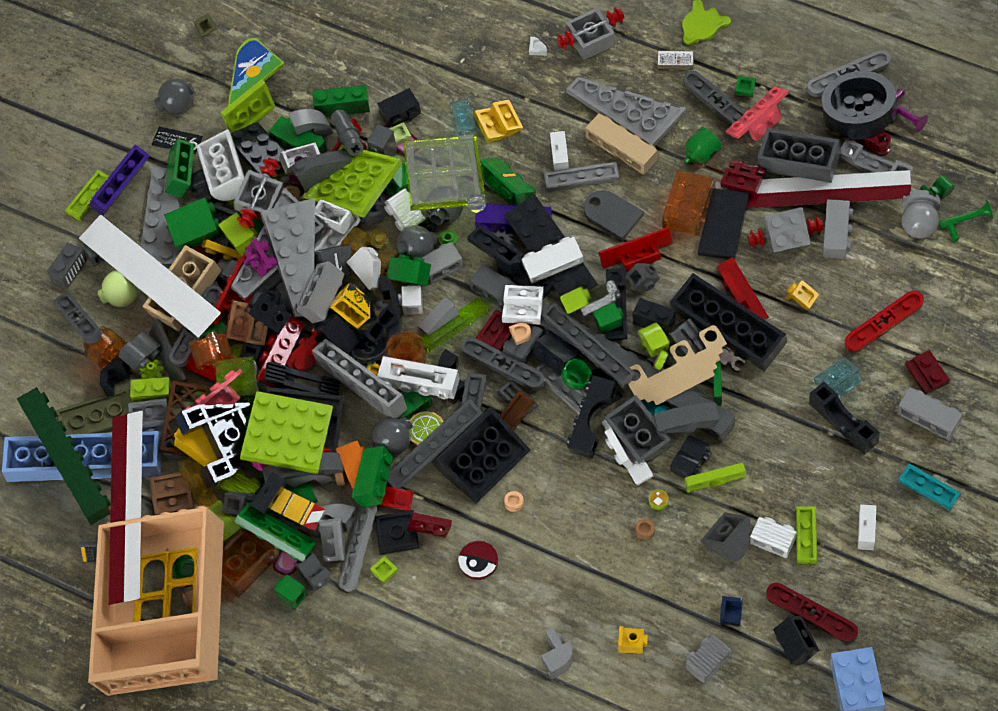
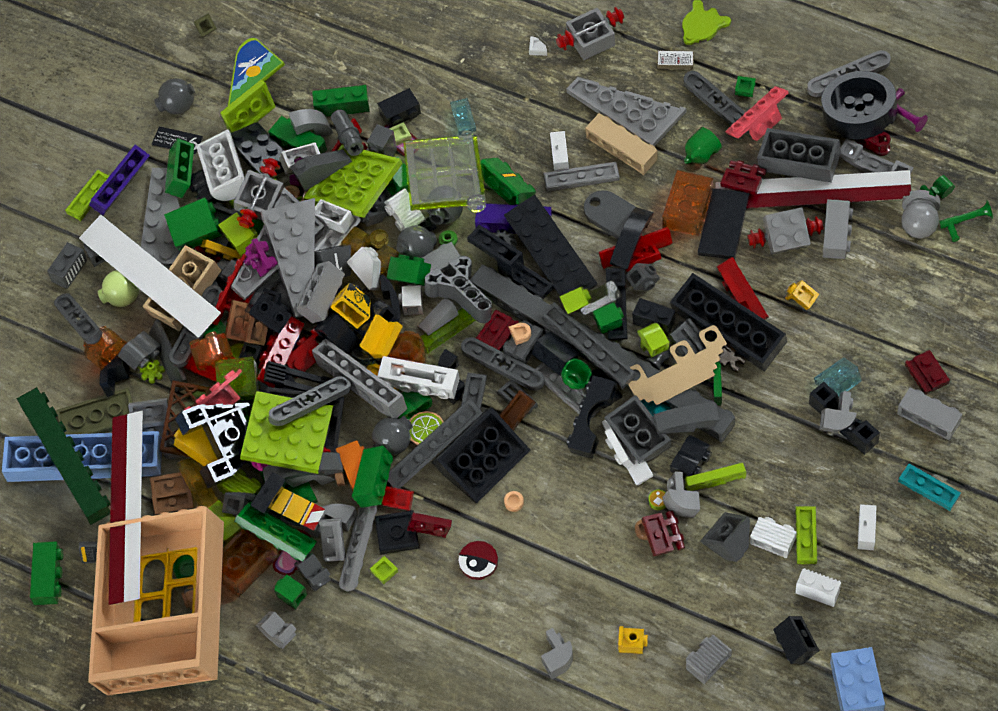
(46, 573): none -> green brick
(150, 389): lime brick -> none
(276, 629): none -> light grey brick
(319, 395): none -> dark grey piece
(380, 337): none -> yellow panel
(459, 288): none -> dark grey beam
(498, 121): yellow slope -> none
(522, 304): white slope -> none
(552, 259): white brick -> none
(630, 236): none -> black slope
(658, 535): none -> dark red plate
(660, 360): lime tile -> none
(680, 501): none -> light grey brick
(731, 611): dark blue panel -> none
(818, 587): none -> white brick
(830, 621): dark red piece -> none
(837, 420): none -> light grey brick
(896, 312): red piece -> none

